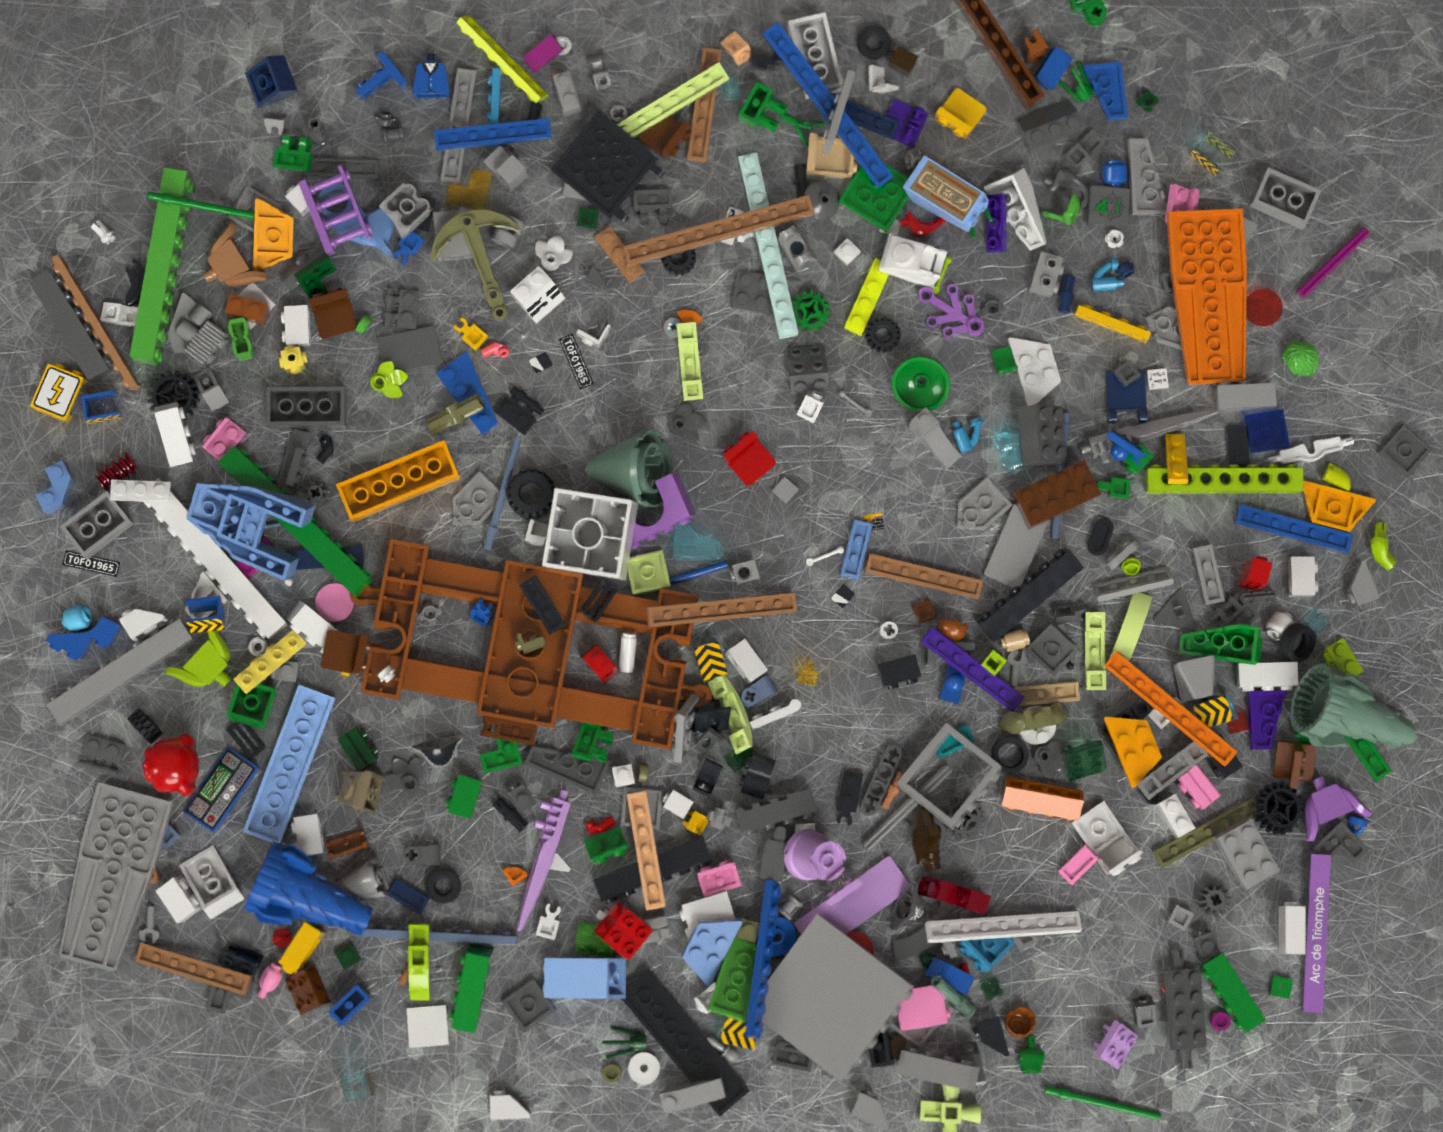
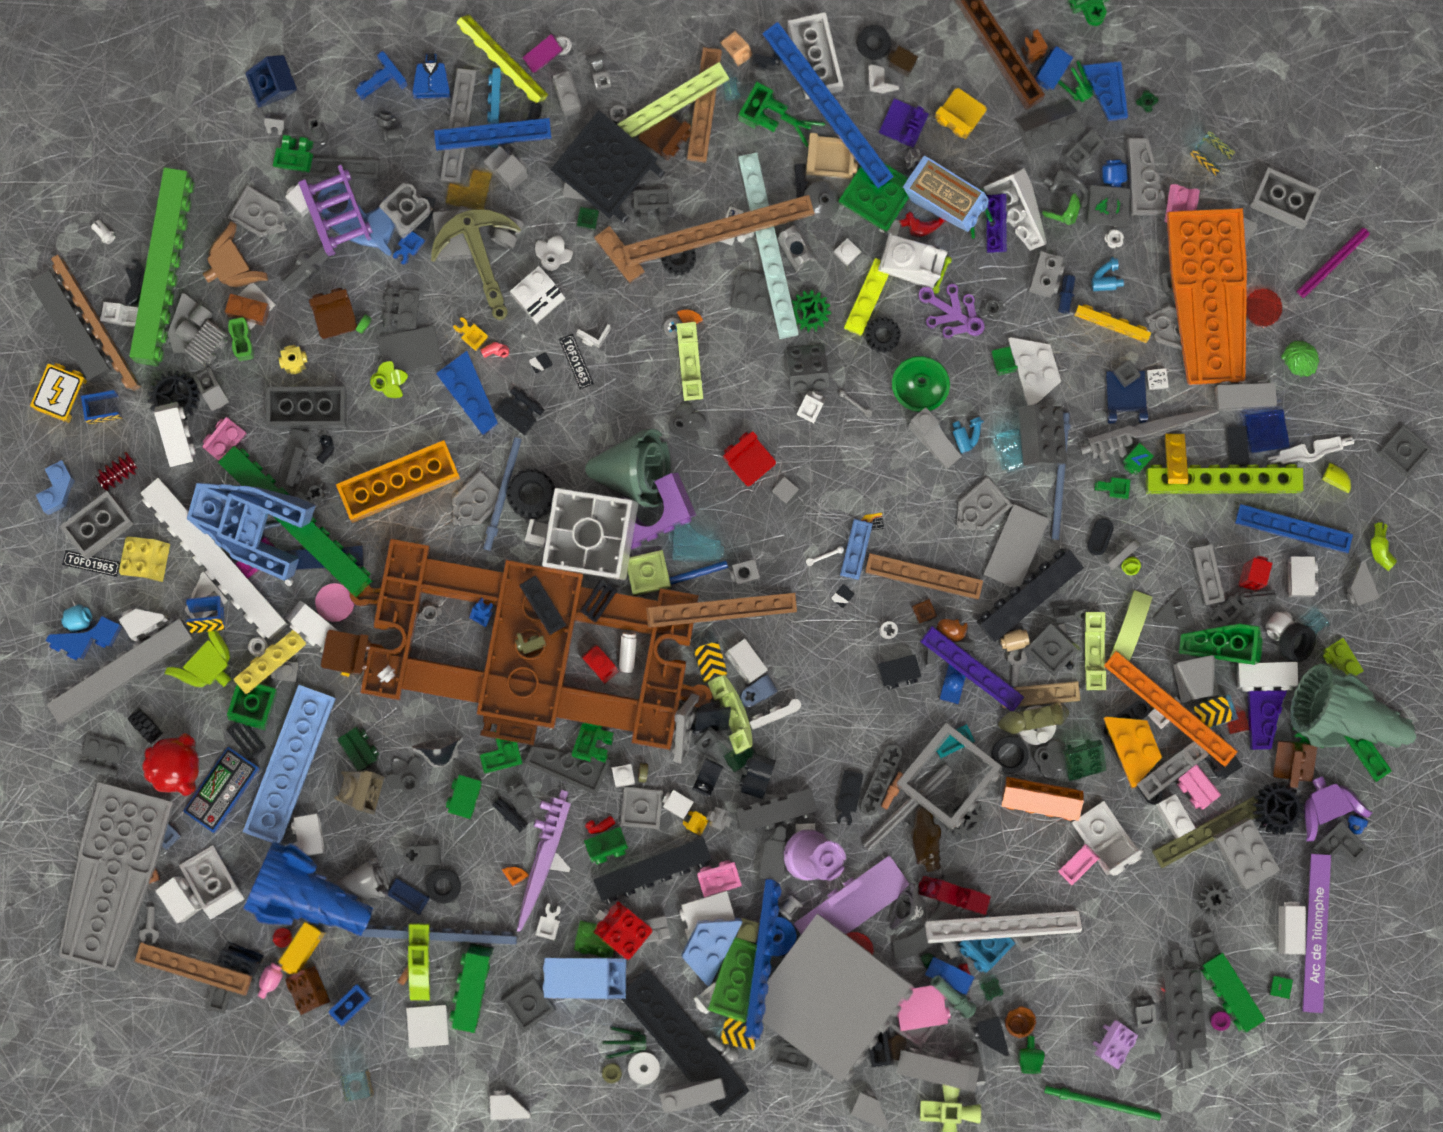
(140, 491): white plate -> none
(144, 558): none -> light yellow bracket
(167, 199): green bar -> none
(271, 235): light orange wing -> none
(297, 326): white brick -> none
(312, 274): dark green plate -> none
(347, 844): dark orange hinge -> none
(348, 956): dark green plate -> none
(456, 414): olive piece -> none
(646, 850): light nougat plate -> none
(807, 675): clear yellow tile -> none
(836, 115): light grey wing -> none
(872, 120): dark blue tile -> none
(994, 662): lime leg -> none
(1056, 494): reddish brown brick -> none
(1122, 447): blue tile -> none
(1126, 270): dark blue plate -> none
(1133, 584): light grey plate -> none
(1180, 917): light grey plate -> none
(1335, 507): light orange wing -> none

